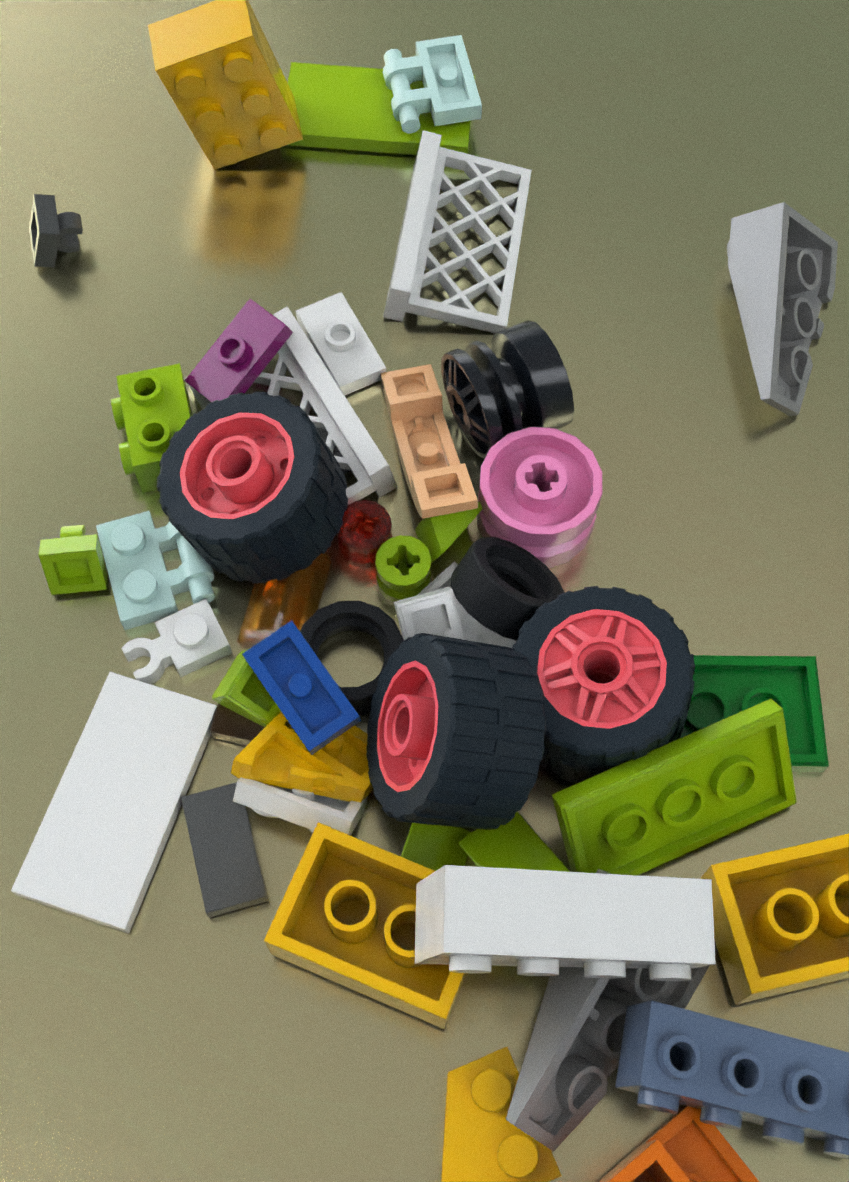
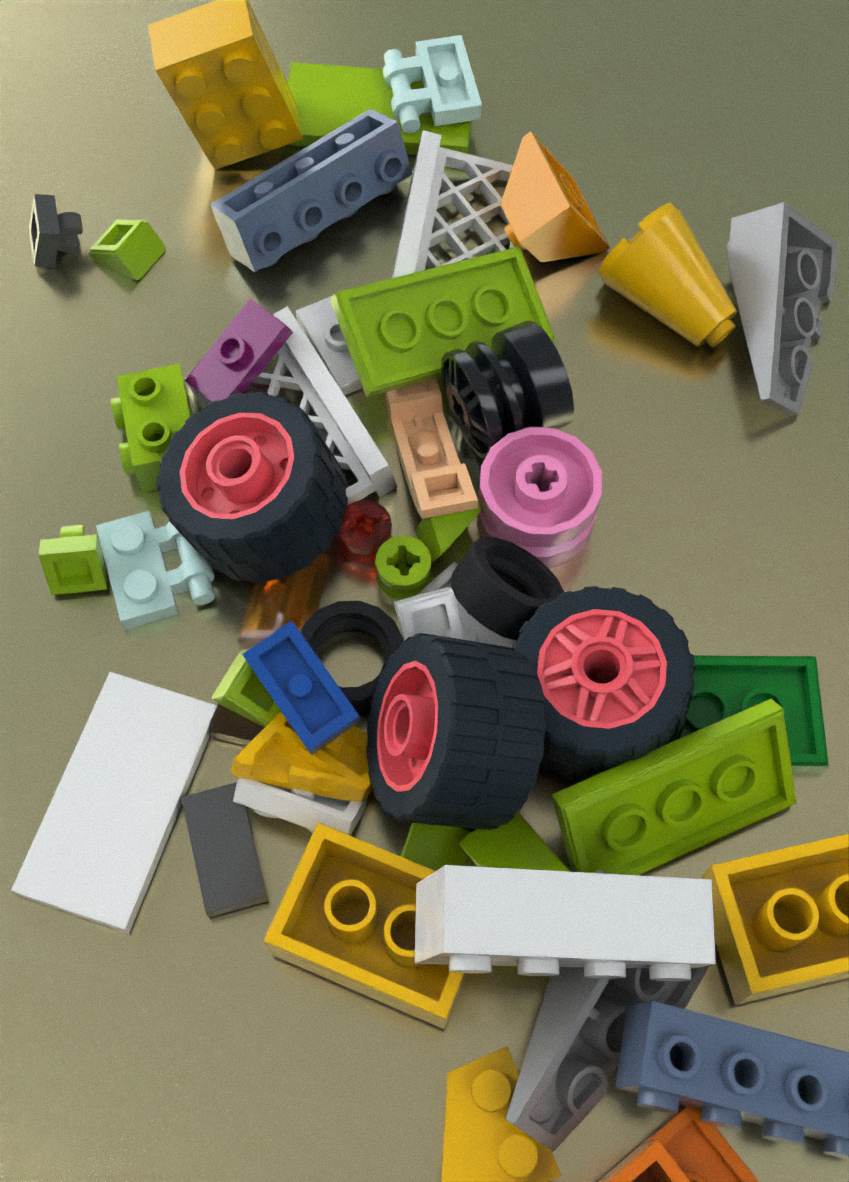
(128, 248): none -> lime slope
(186, 640): white plate -> none
(312, 189): none -> sand blue brick
(410, 321): none -> lime tile
(548, 208): none -> light orange slope
(671, 278): none -> yellow cone

